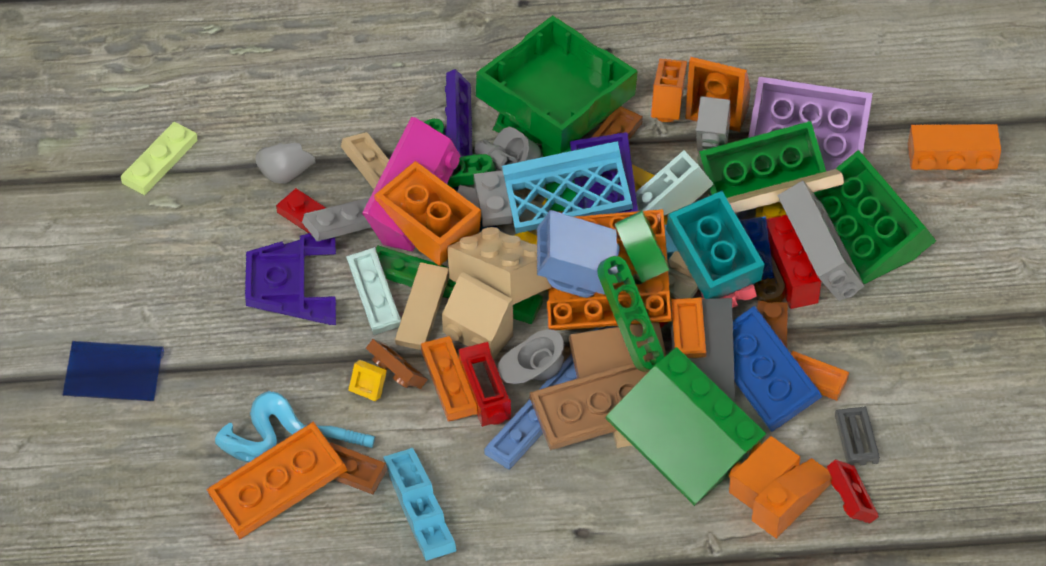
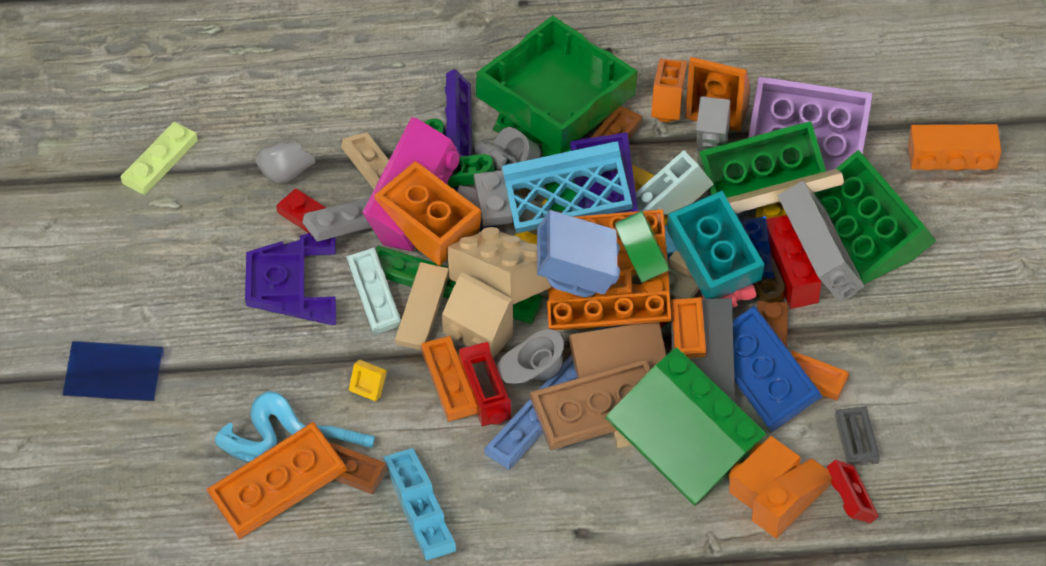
(387, 358): dark orange plate -> none
(625, 316): green beam -> none

